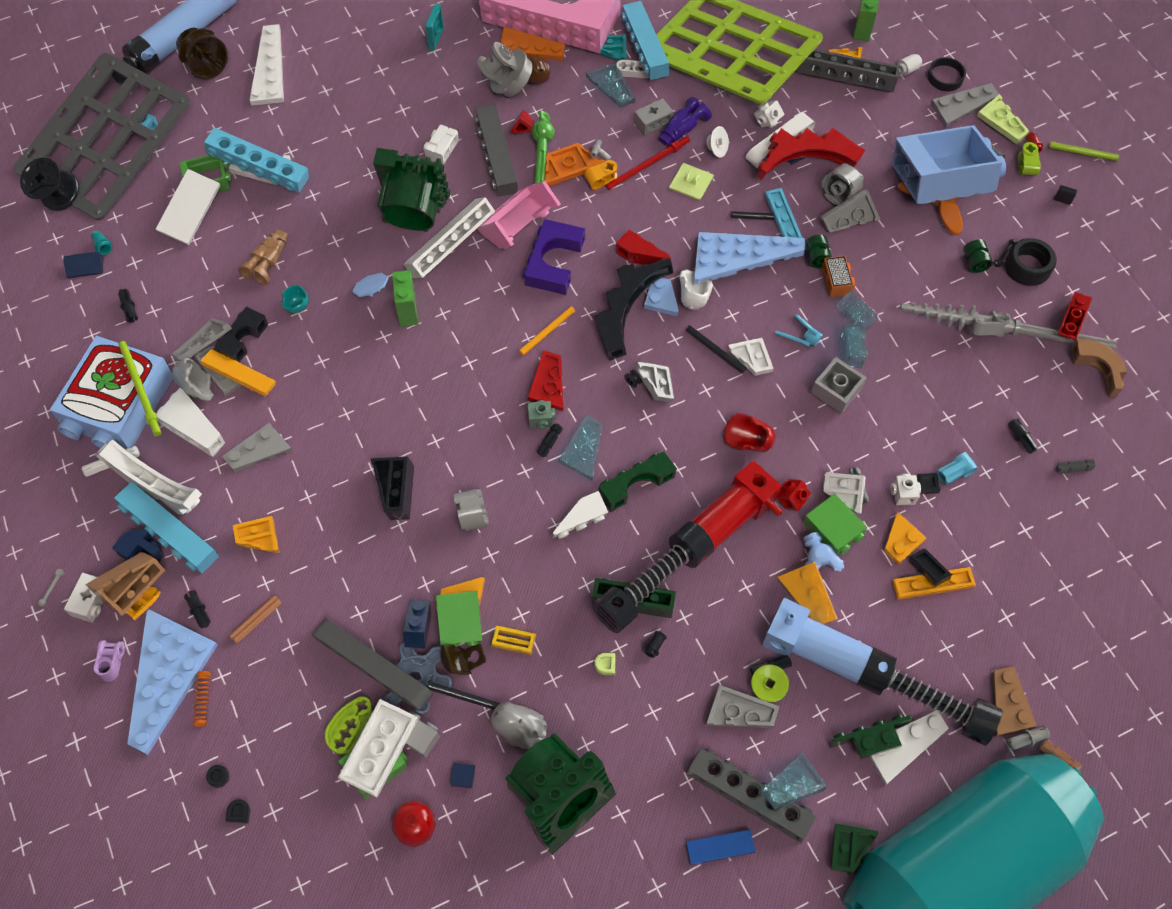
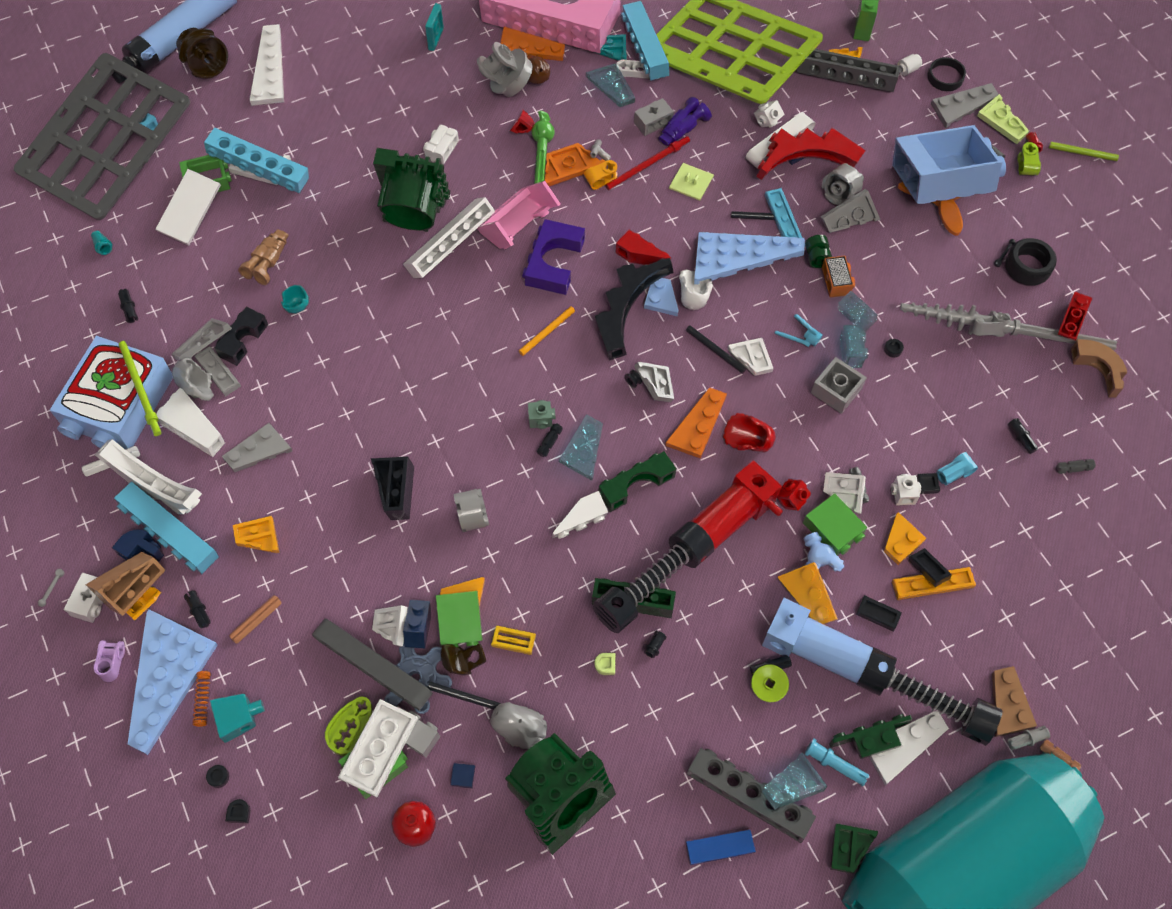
(46, 182): black piece -> none
(83, 264): dark blue slope -> none
(235, 715): none -> teal torso
(238, 372): light orange tile -> none
(370, 285): light blue piece -> none
(390, 623): none -> white wing
(405, 298): bright green brick -> none
(496, 150): dark grey brick -> none
(548, 381): red wing -> none
(698, 425): none -> orange wing
(718, 142): white piece -> none
(741, 710): light grey wing -> none
(827, 757): none -> medium azure pin
(879, 613): none -> black tile
(893, 348): none -> black tile
(978, 256): dark green wheel -> none
(1065, 194): black tile -> none

